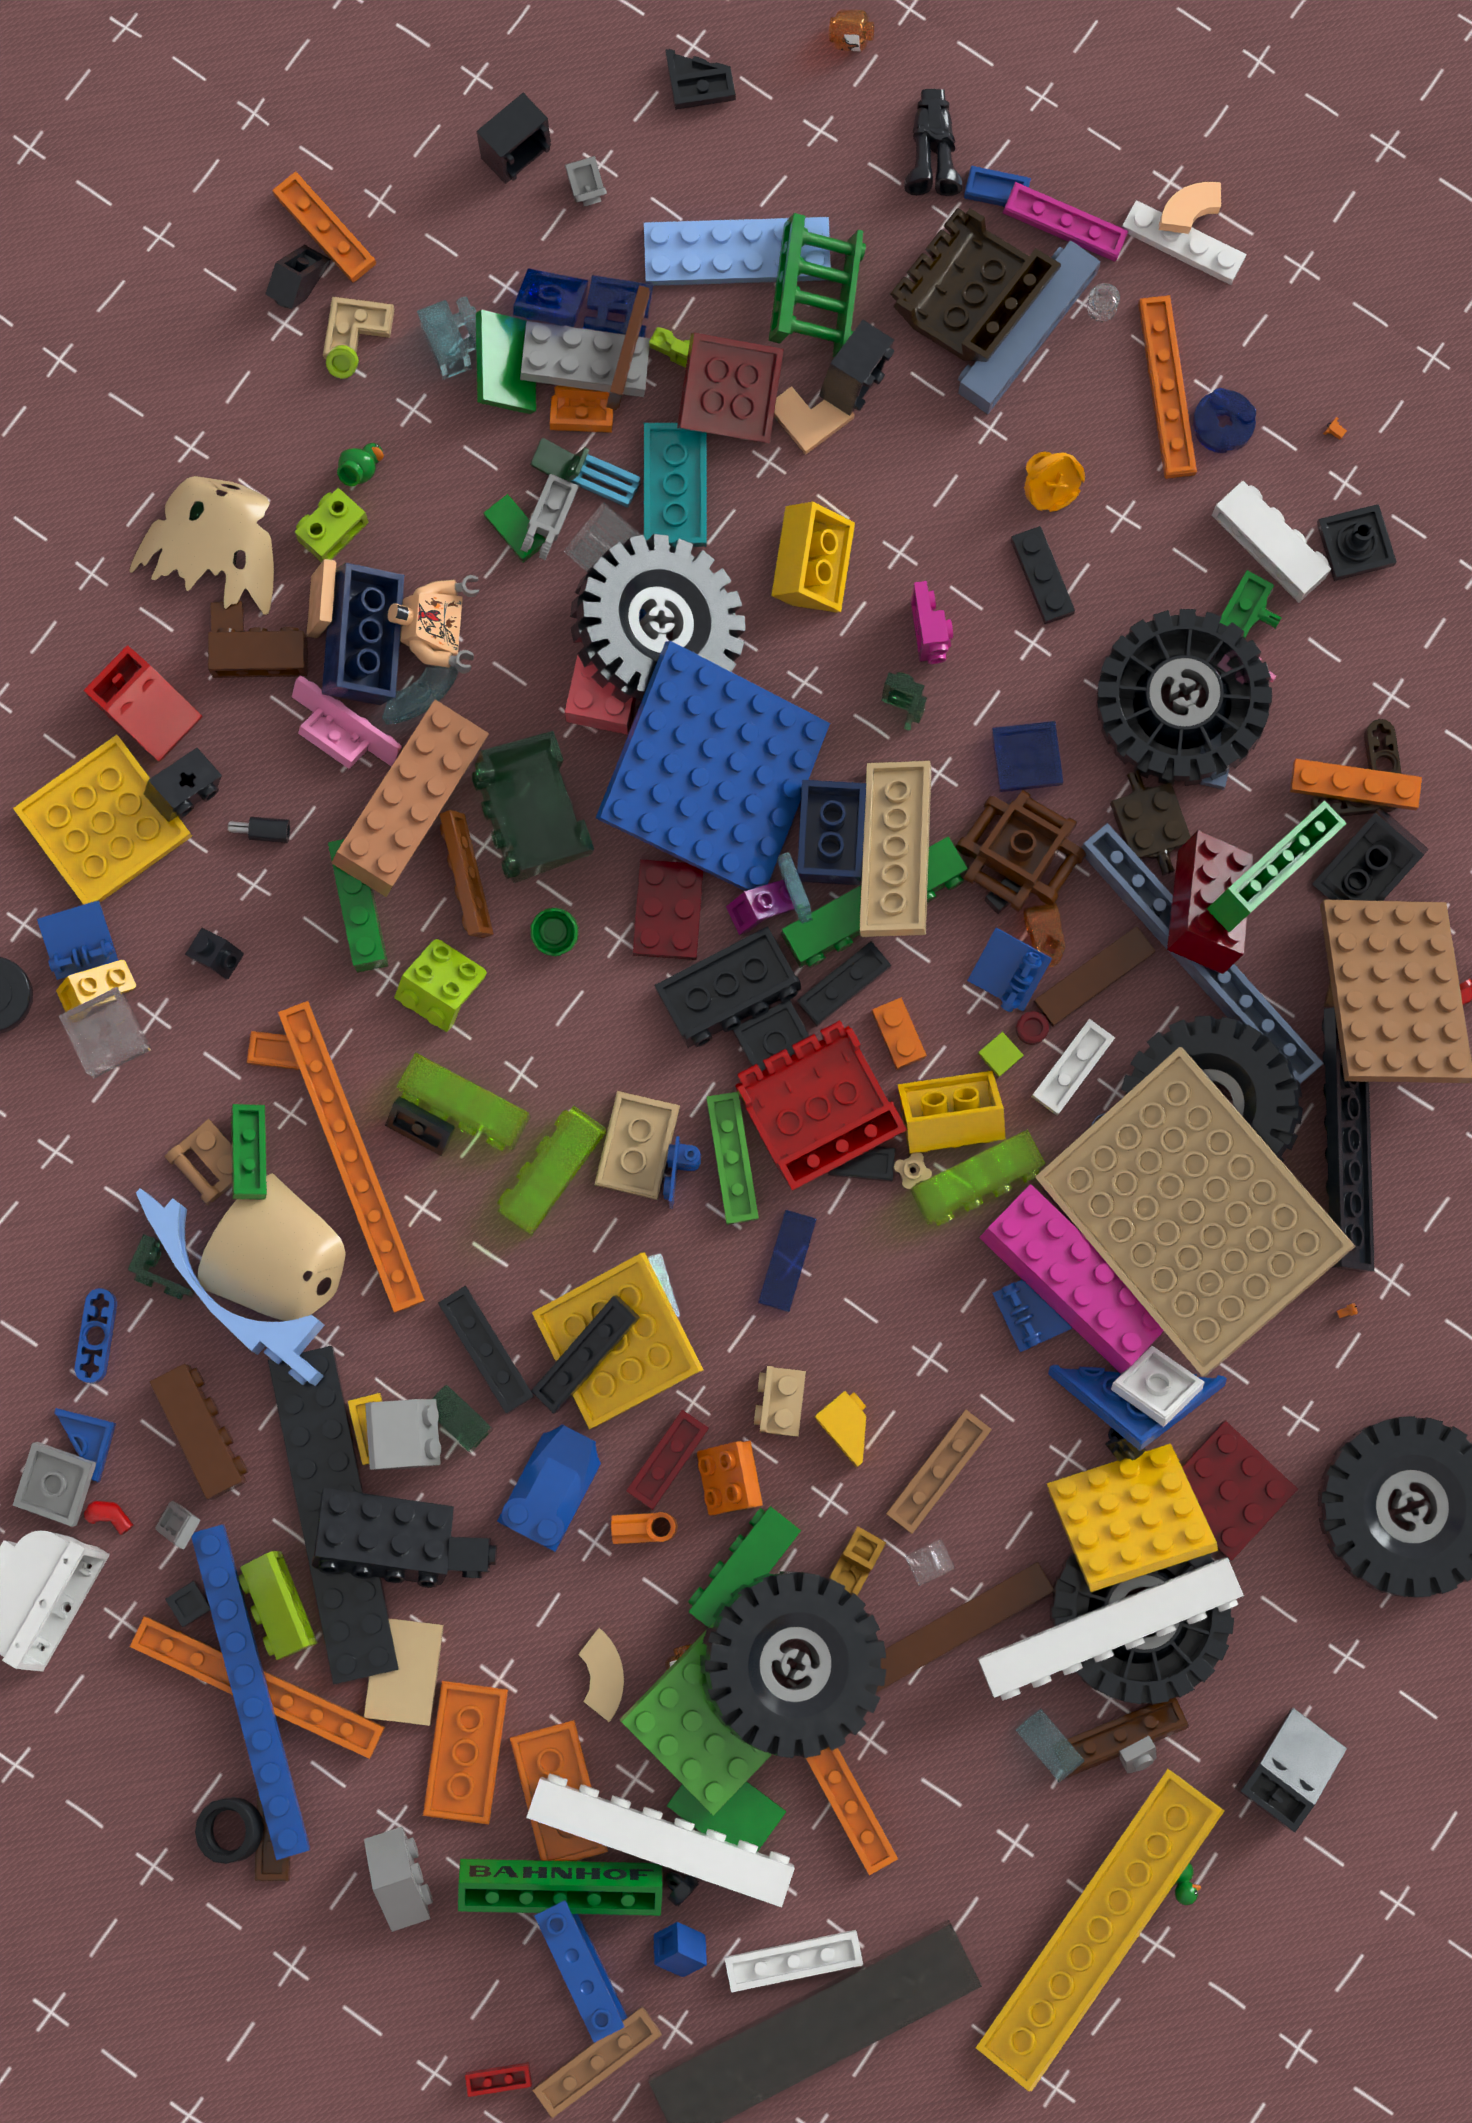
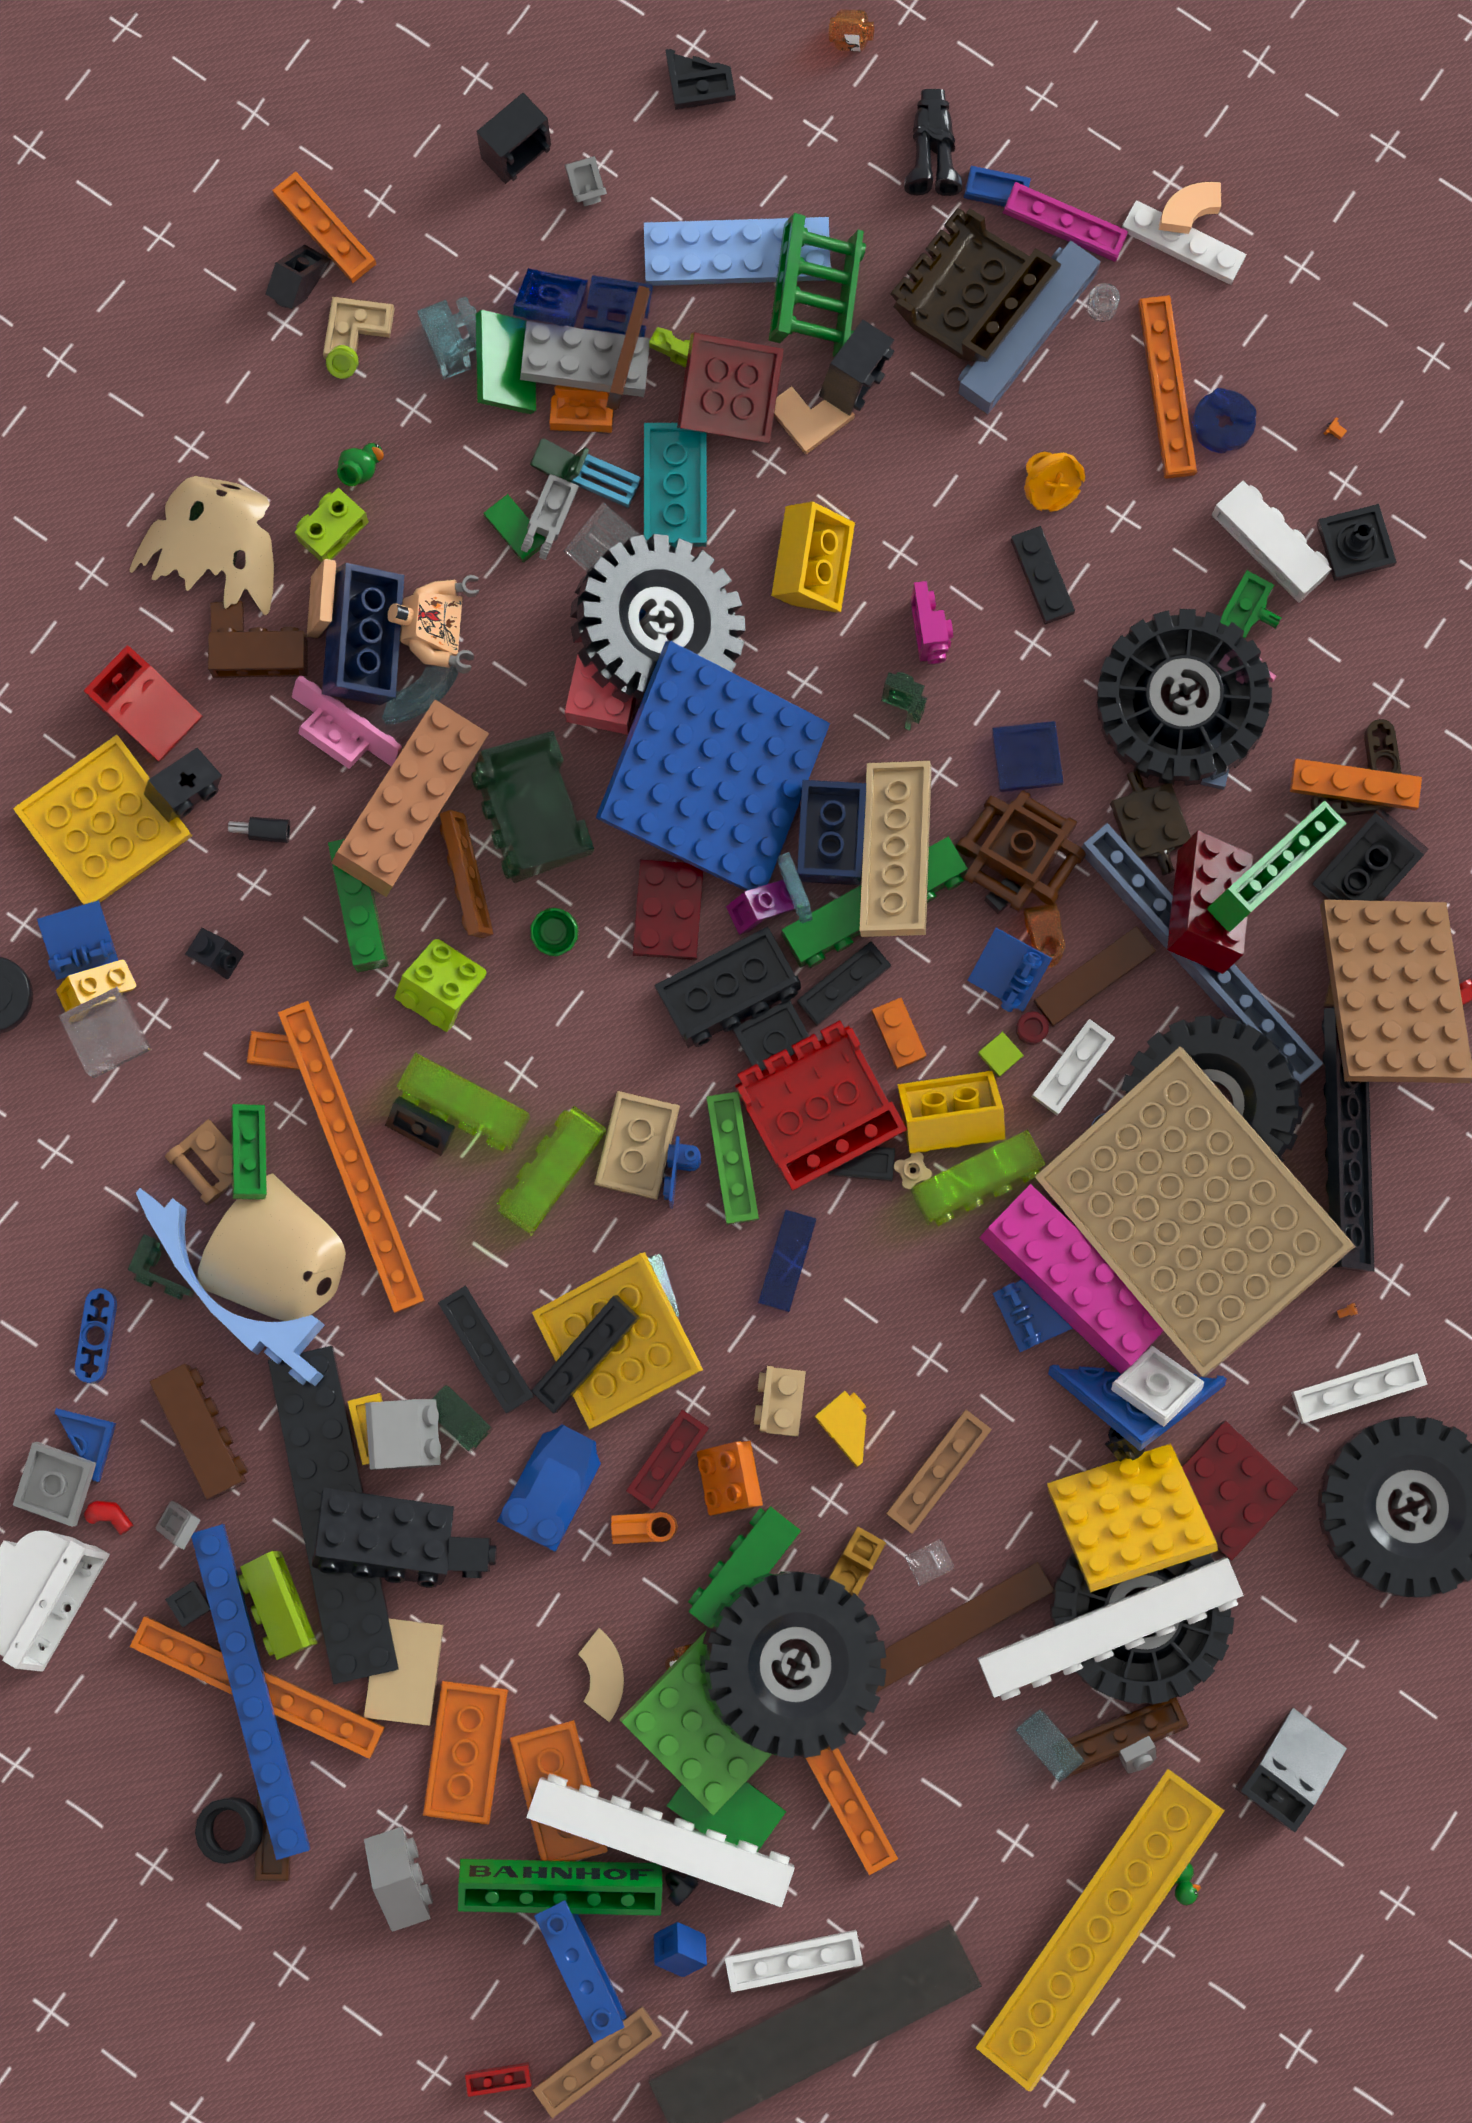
(1359, 1388): none -> white plate

